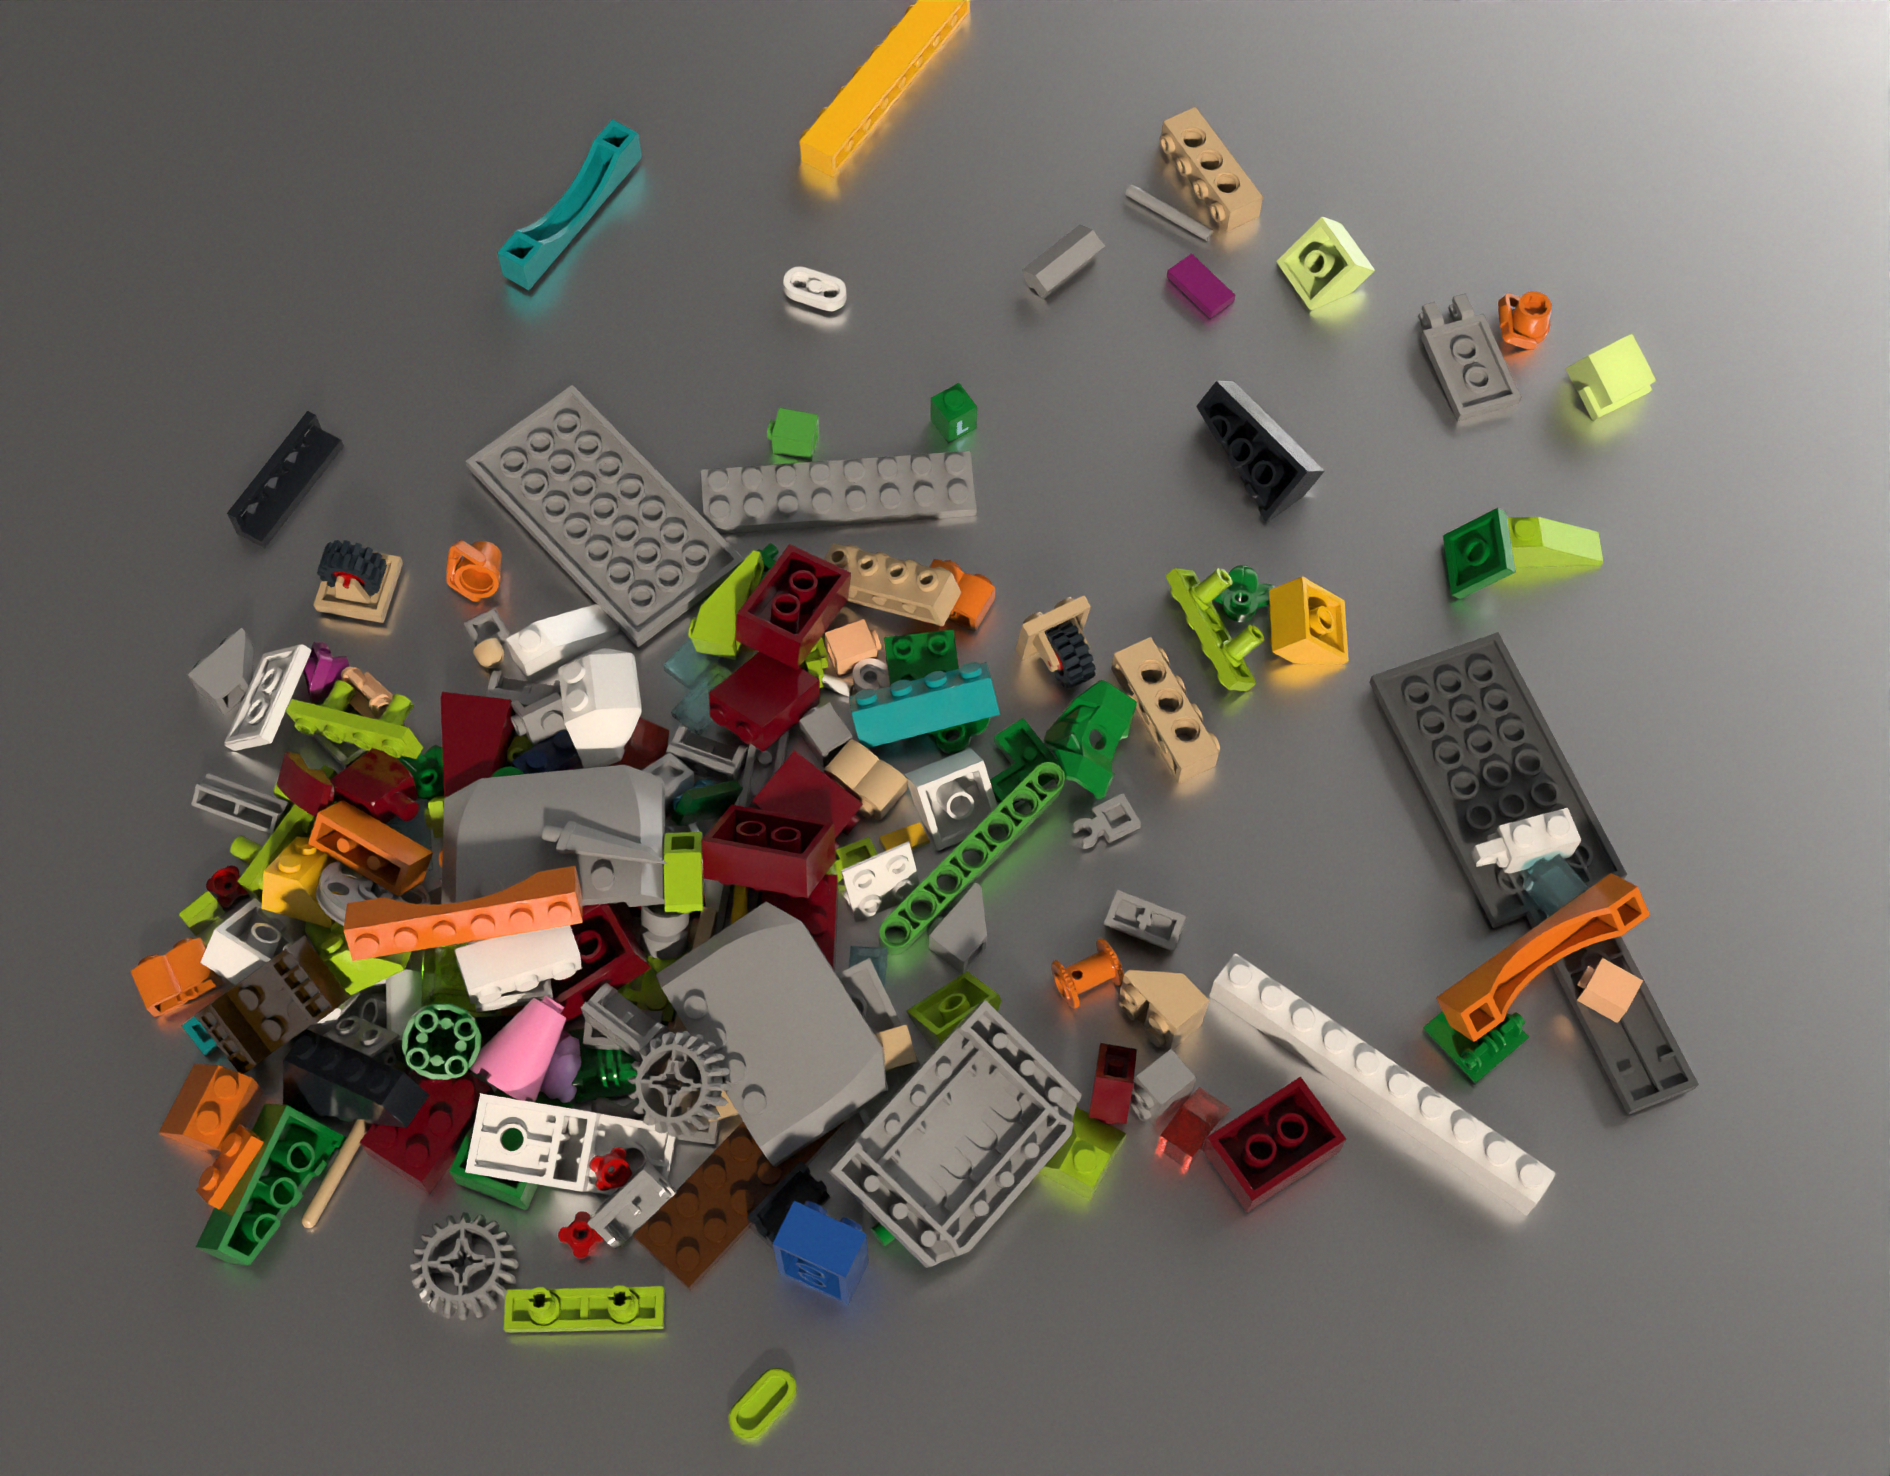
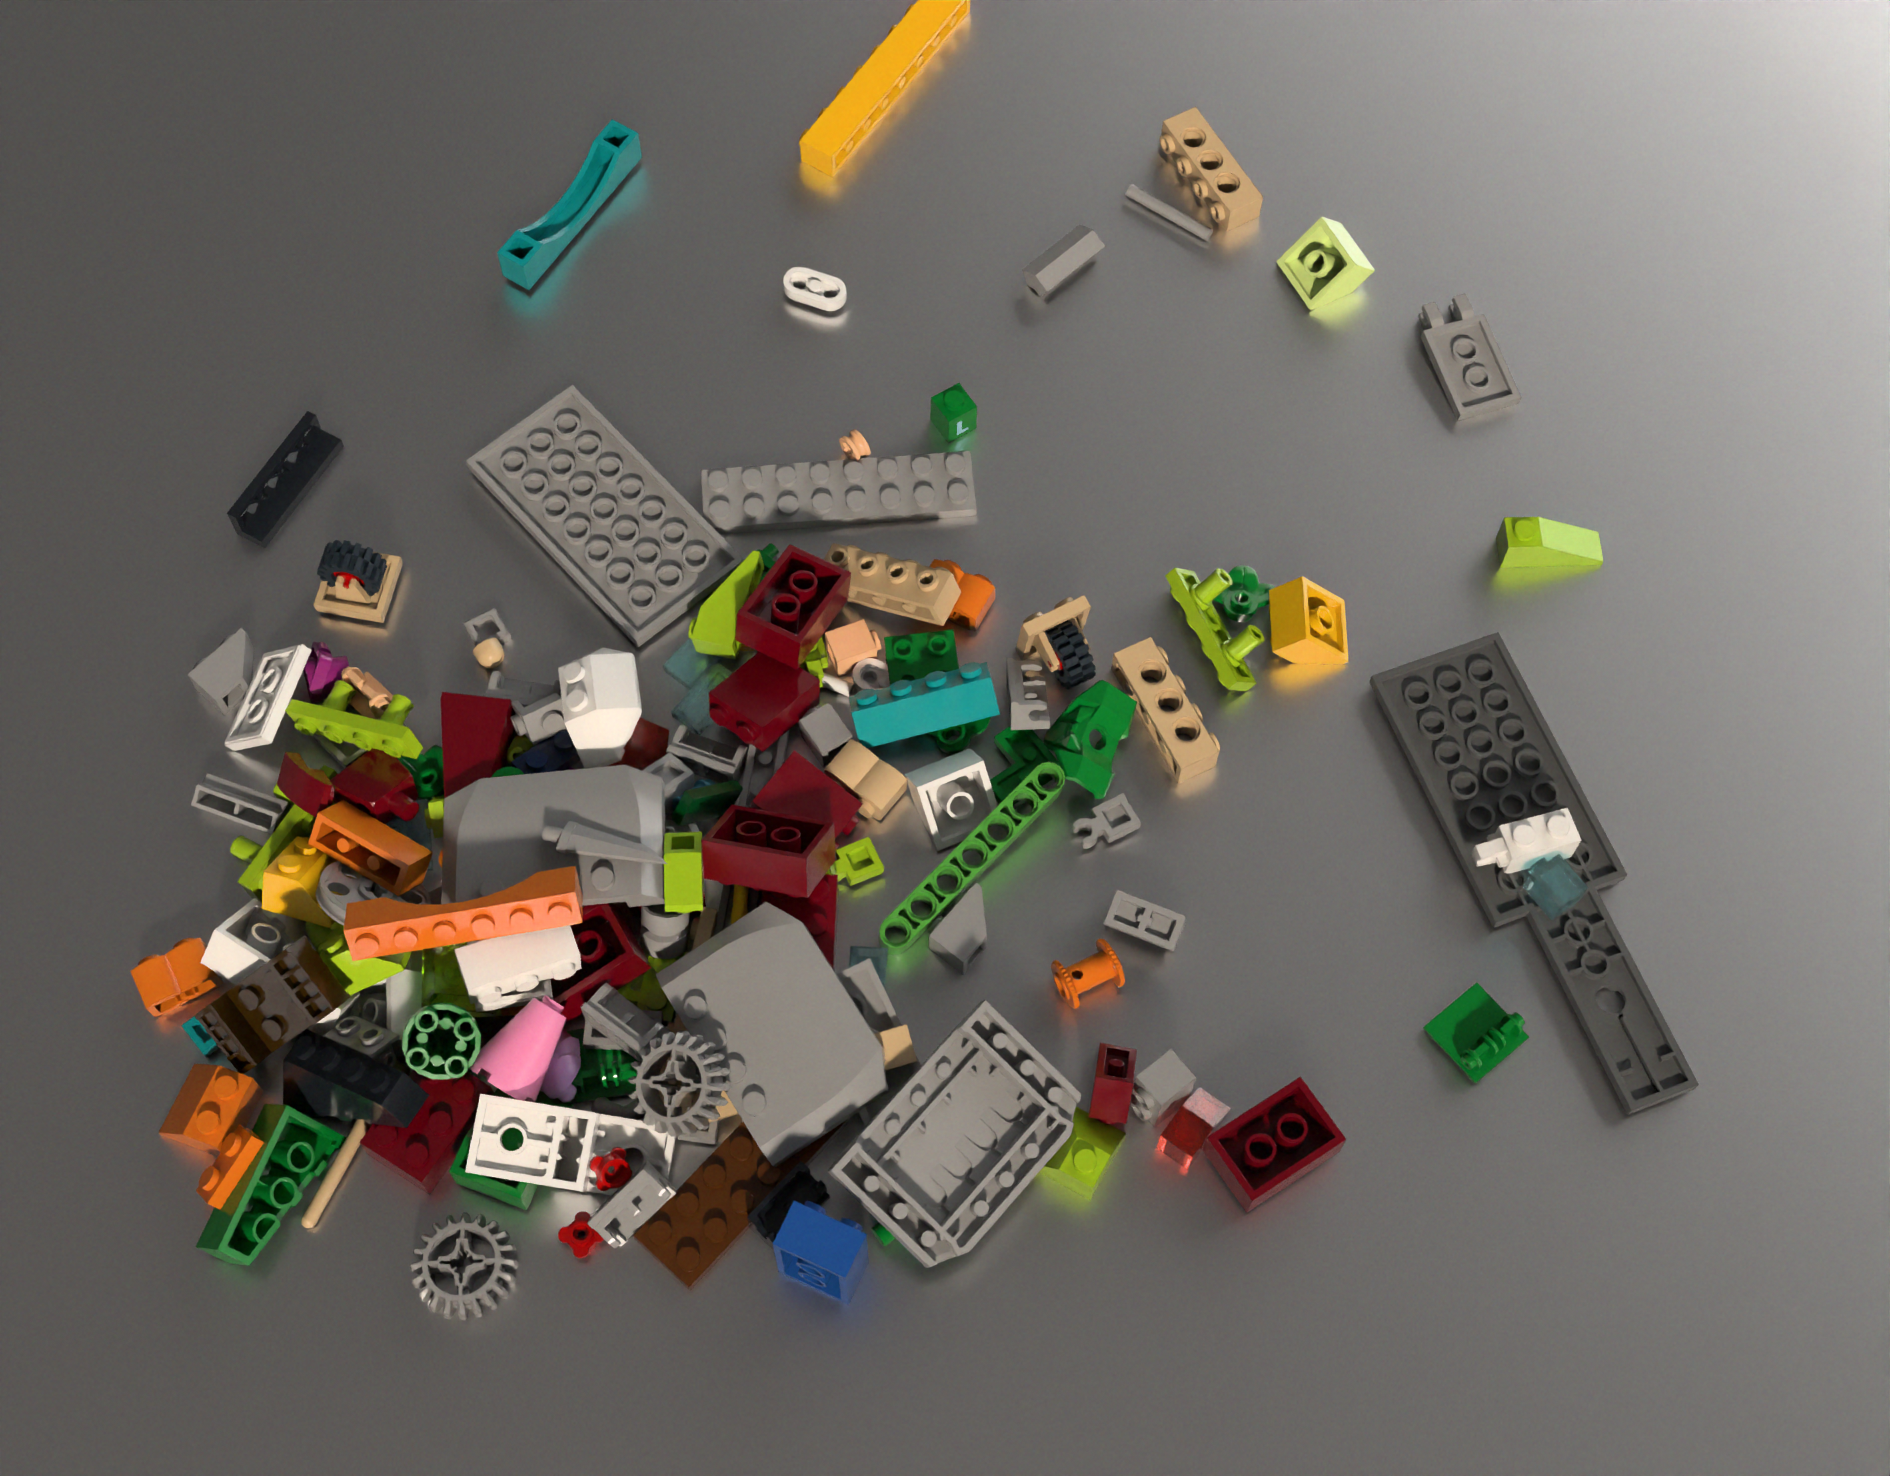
(201, 913): lime tile -> none
(220, 879): red plate -> none
(478, 572): orange piece -> none
(559, 639): white slope -> none
(584, 1309): lime plate -> none
(762, 1404): lime tile -> none
(794, 433): bright green brick -> none
(854, 445): none -> light nougat bush
(880, 881): white hinge -> none
(914, 834): yellow piece -> none
(947, 1007): lime slope -> none
(1026, 696): none -> light grey hinge
(1163, 1004): tan slope -> none
(1200, 285): magenta tile -> none
(1266, 457): black wedge -> none
(1382, 1084): white brick -> none
(1479, 553): green plate -> none
(1485, 995): orange arch -> none
(1527, 322): orange piece -> none
(1608, 989): light nougat brick -> none
(1611, 377): yellowish green plate -> none

